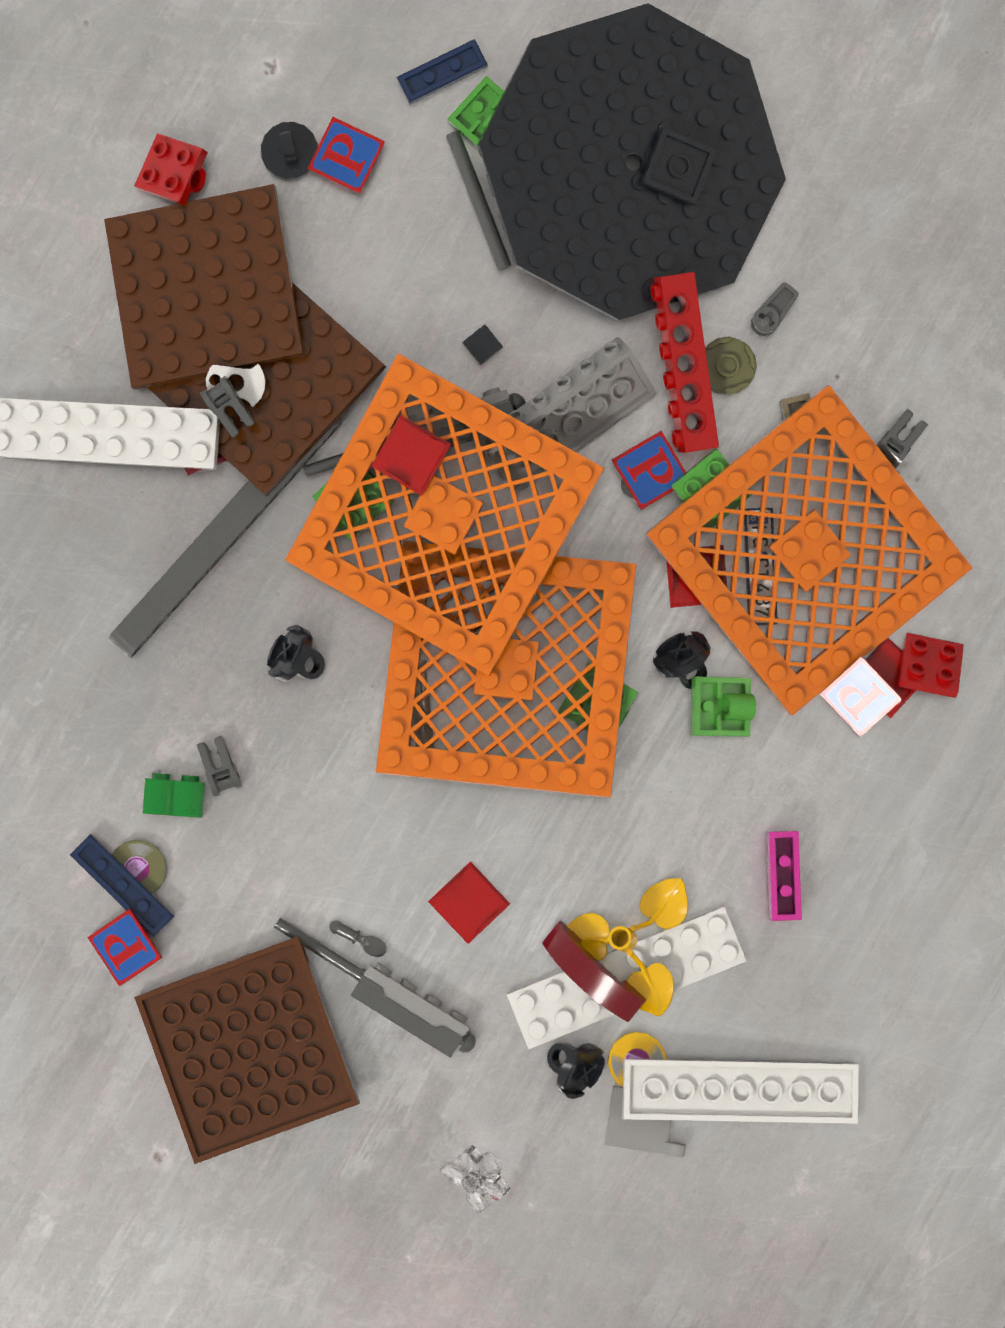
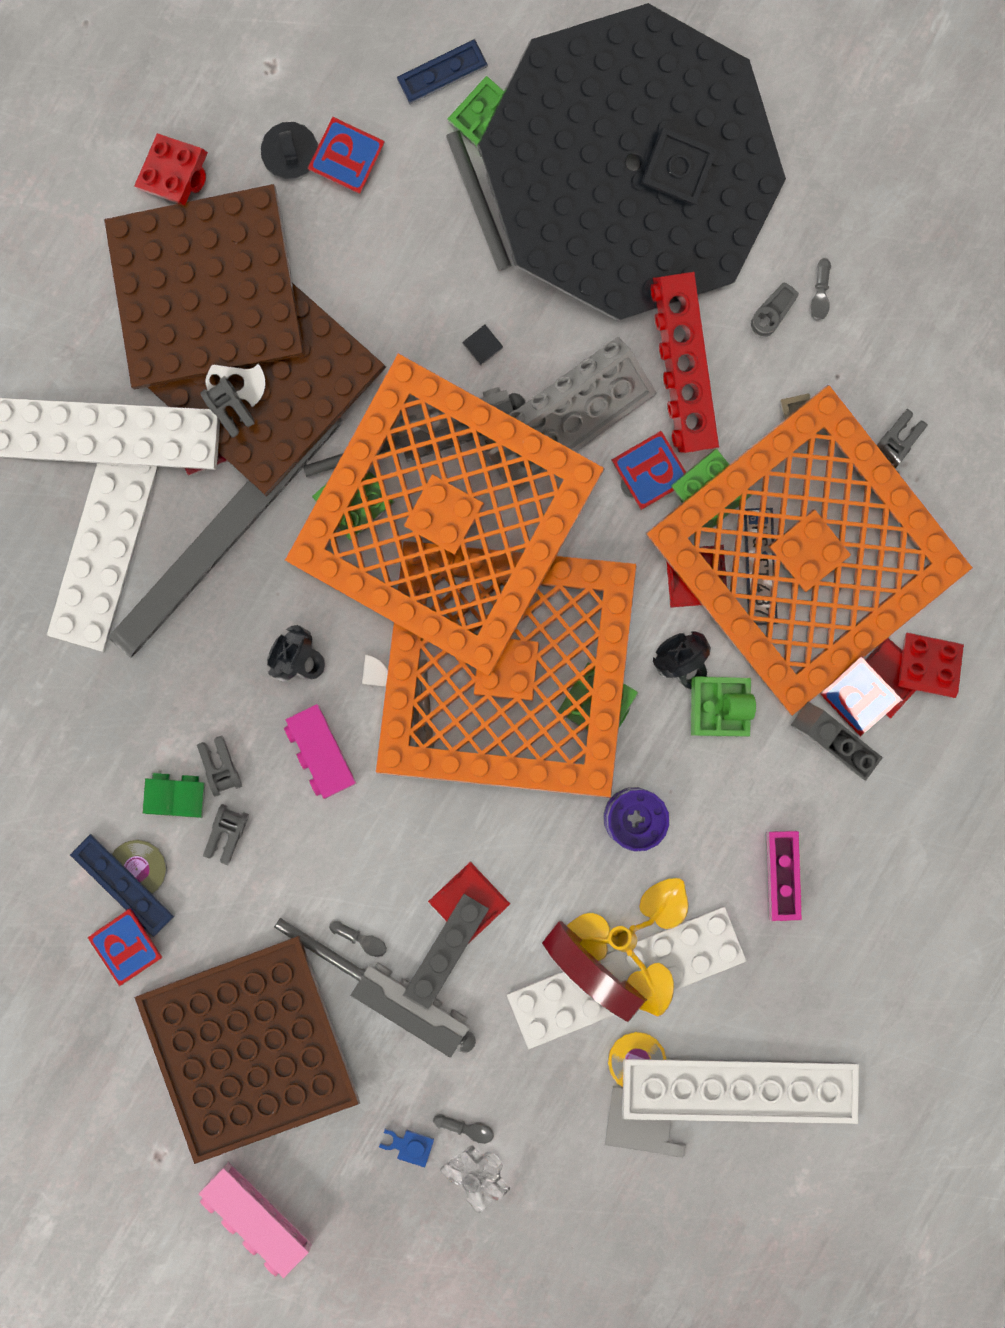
(102, 554): none -> white plate
(233, 830): none -> dark grey piece
(255, 1220): none -> bright pink brick
(319, 752): none -> dark pink brick
(374, 672): none -> white tile
(411, 455): red piece -> none
(413, 1147): none -> blue plate
(445, 952): none -> dark grey plate
(477, 1132): none -> dark grey piece
(580, 1069): black tile -> none
(645, 833): none -> dark purple wheel
(730, 365): olive tile -> none
(820, 304): none -> dark grey piece
(836, 740): none -> dark grey slope

